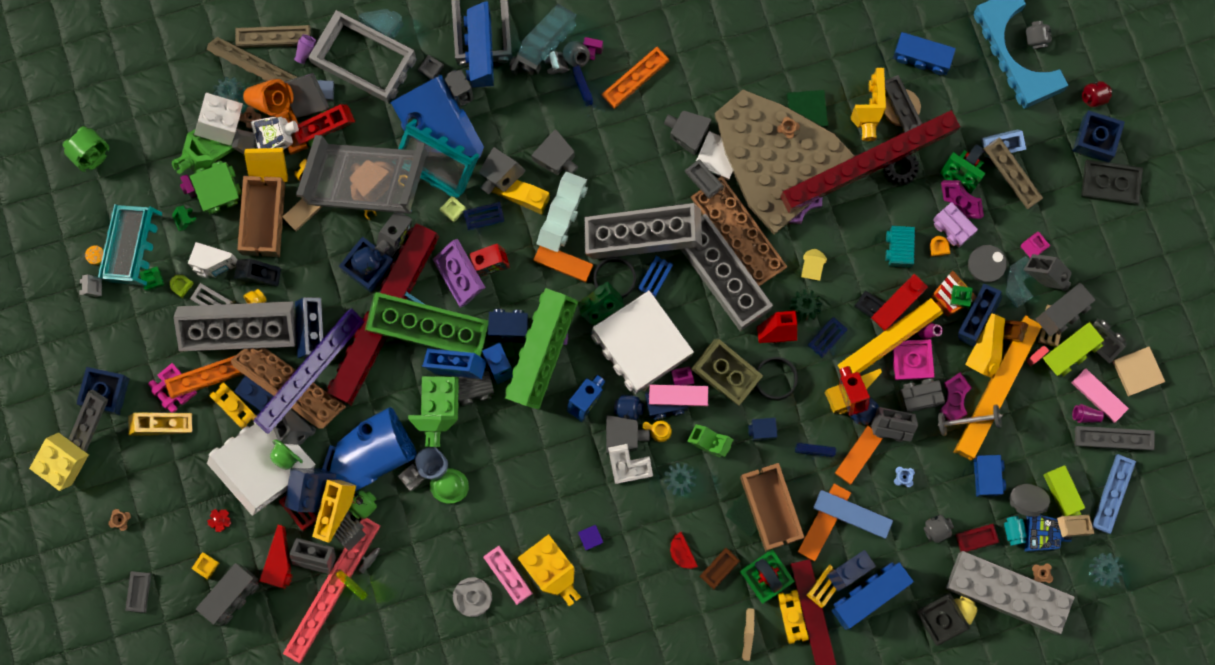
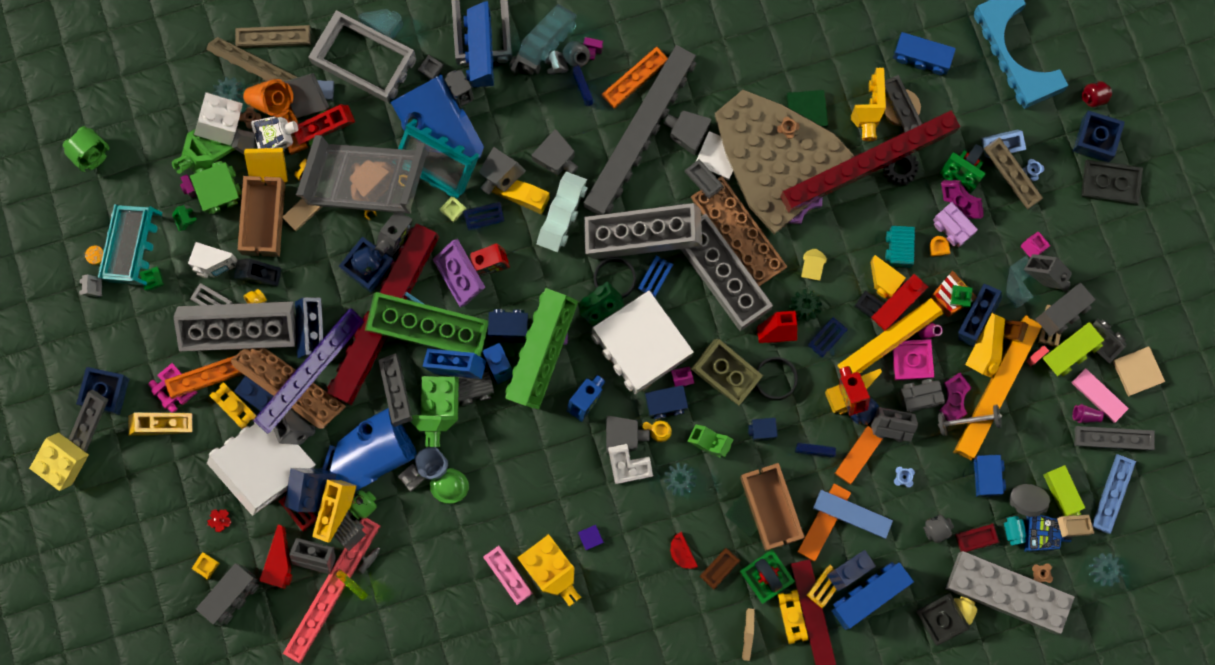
(116, 514): medium nougat plate -> none
(138, 592): dark grey tile -> none
(180, 285): lime tile -> none
(283, 456): bright green hat -> none
(304, 48): medium lavender cone -> none
(395, 390): none -> dark grey plate
(472, 597): light grey tile -> none
(563, 263): orange tile -> none
(628, 407): dark blue head -> none
(640, 131): none -> dark grey brick
(678, 395): bright pink tile -> none
(885, 278): none -> yellow slope
(987, 263): dark grey tile -> none
(1035, 165): none -> light blue plate
(1038, 35): dark grey head -> none

